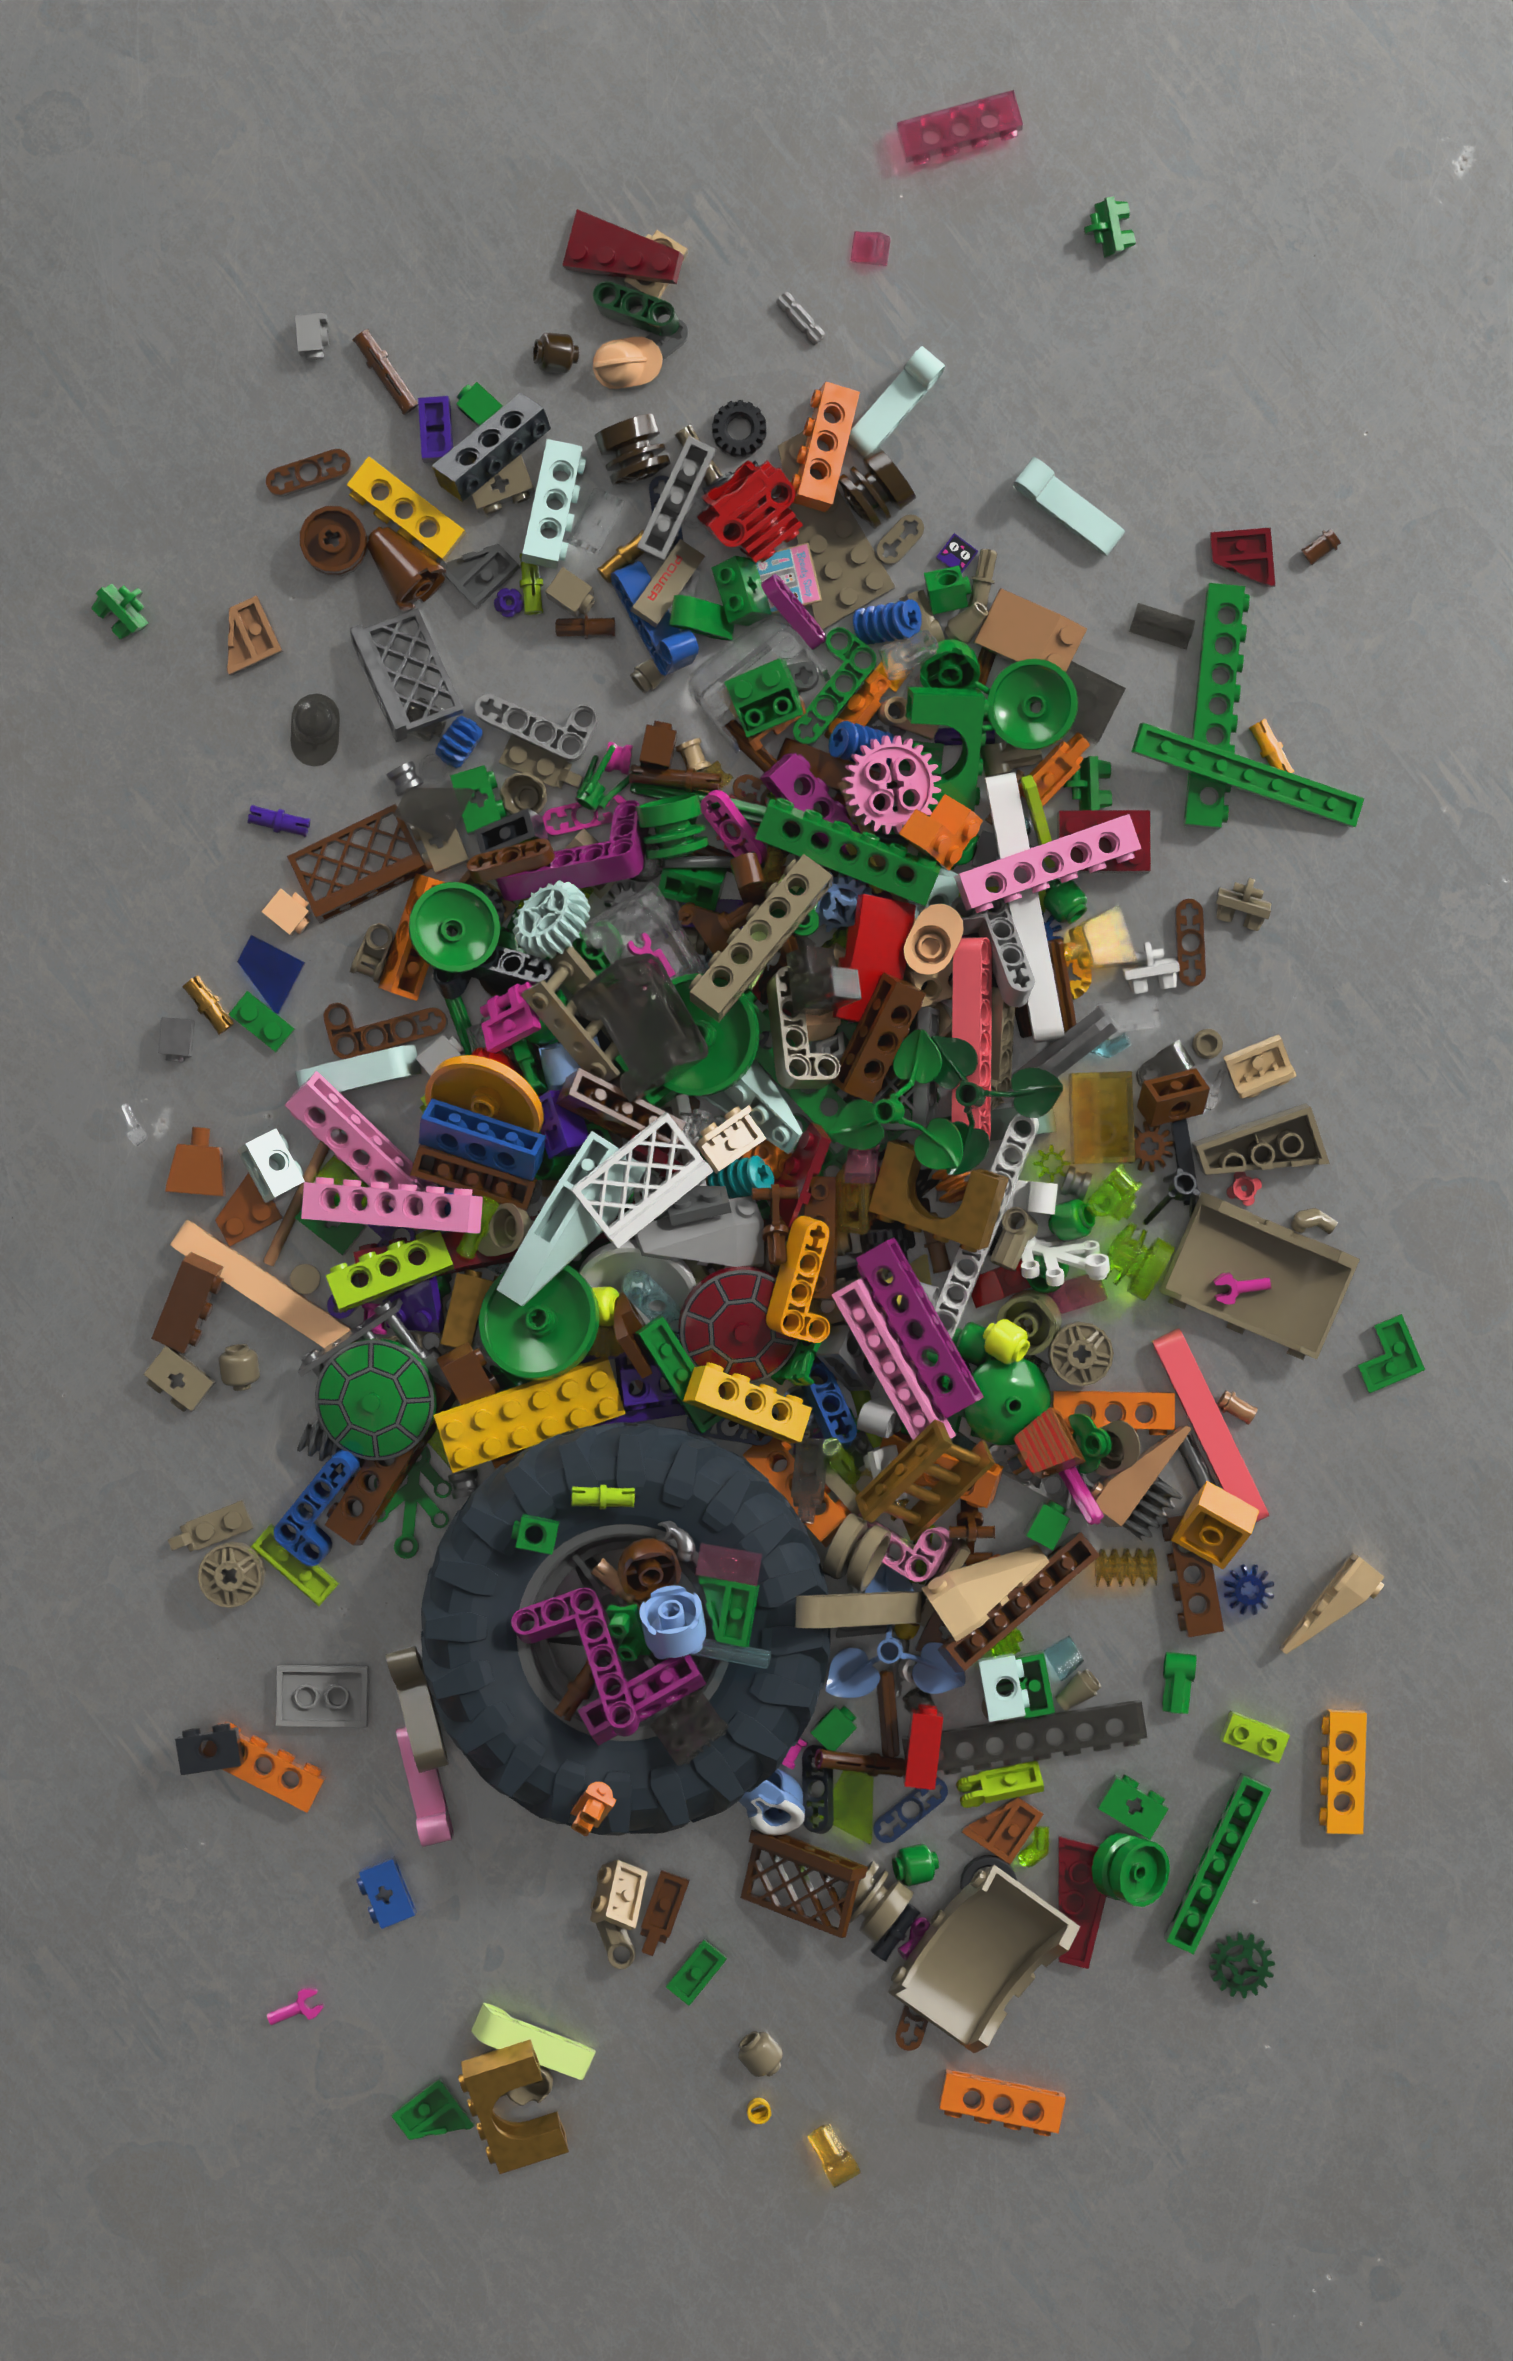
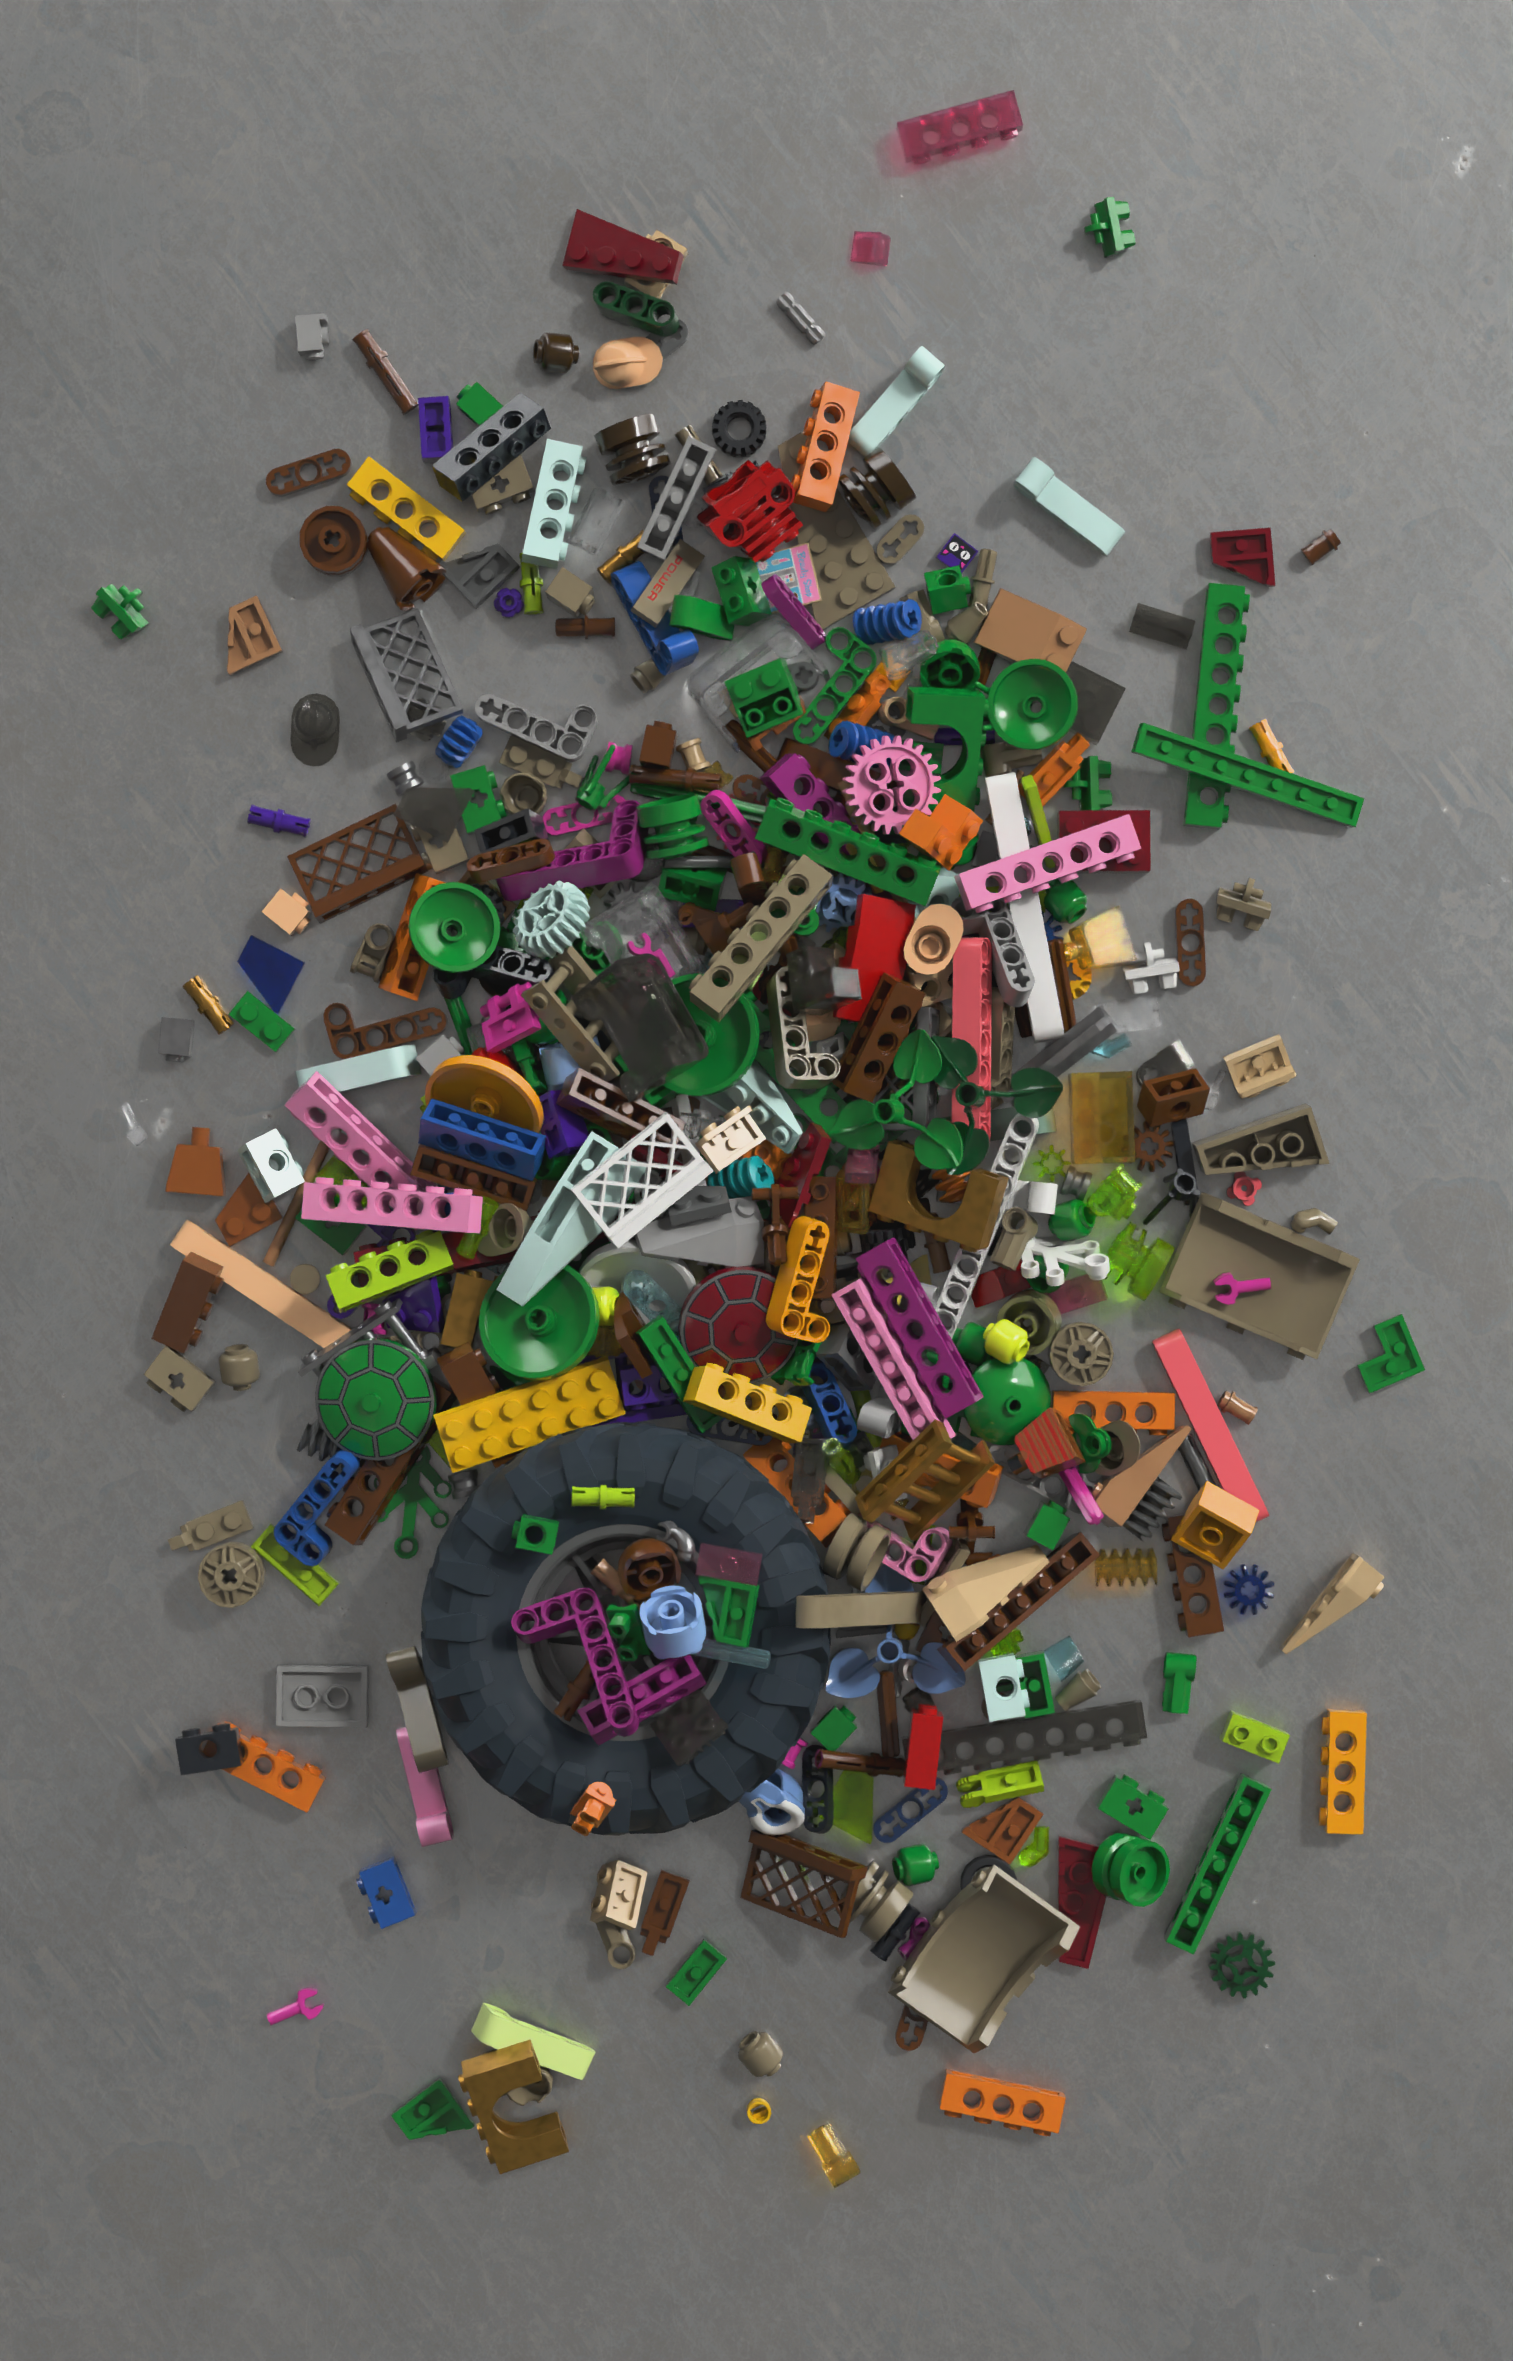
(1207, 1043): dark tan plate -> none

